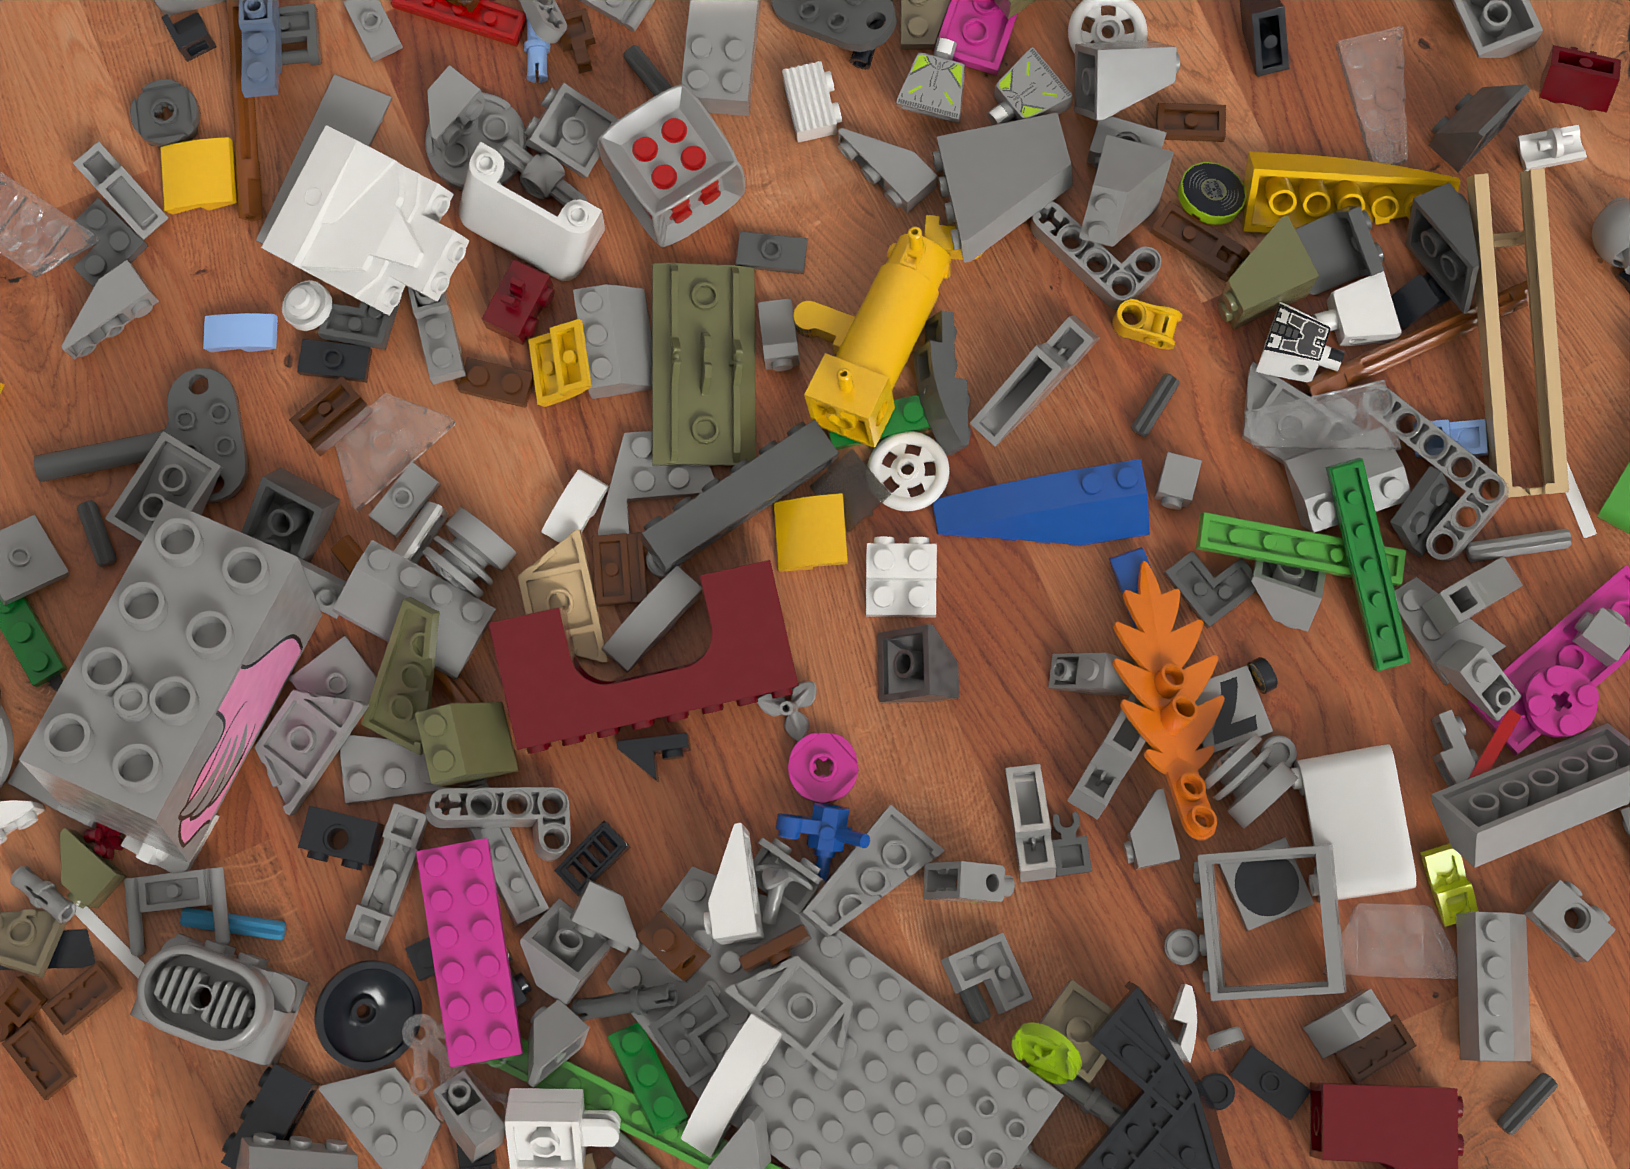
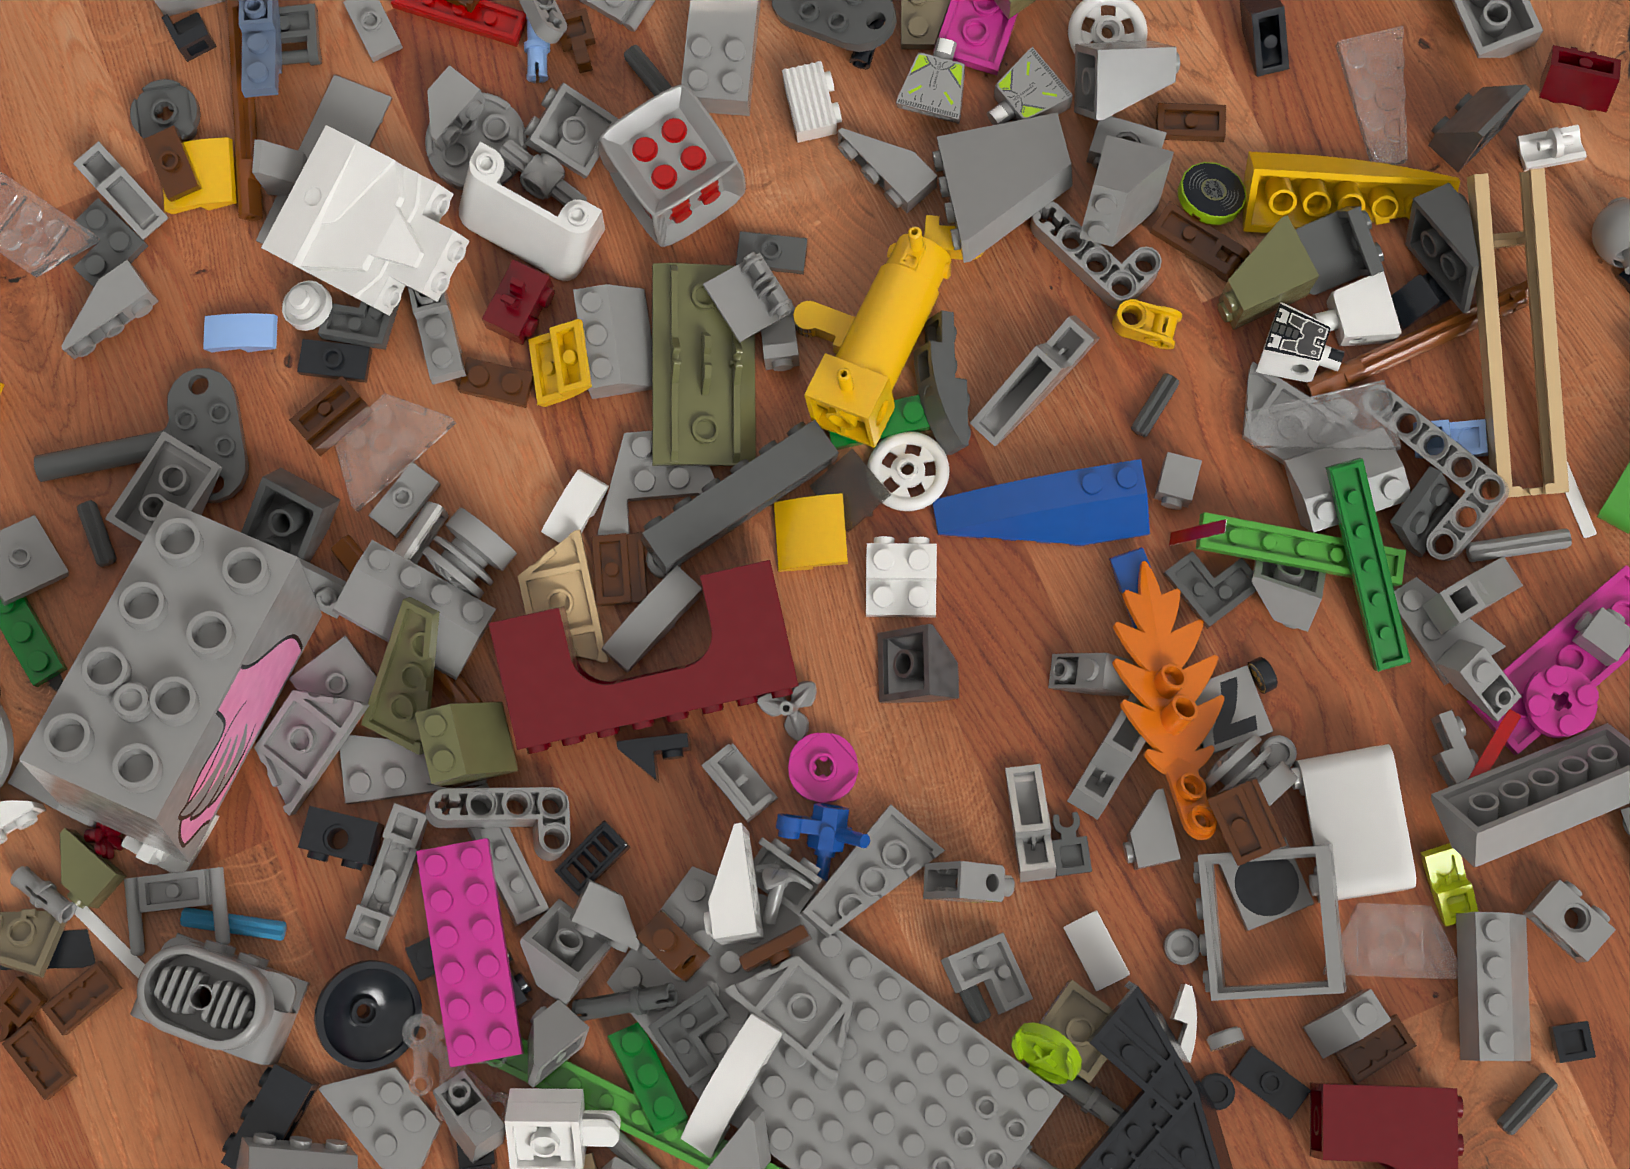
(172, 163): none -> reddish brown plate
(277, 167): none -> light grey slope
(739, 782): none -> light grey hinge
(749, 297): none -> light grey hinge
(1096, 950): none -> white slope
(1198, 532): none -> red sticker
(1246, 821): none -> reddish brown plate
(1572, 1042): none -> black plate

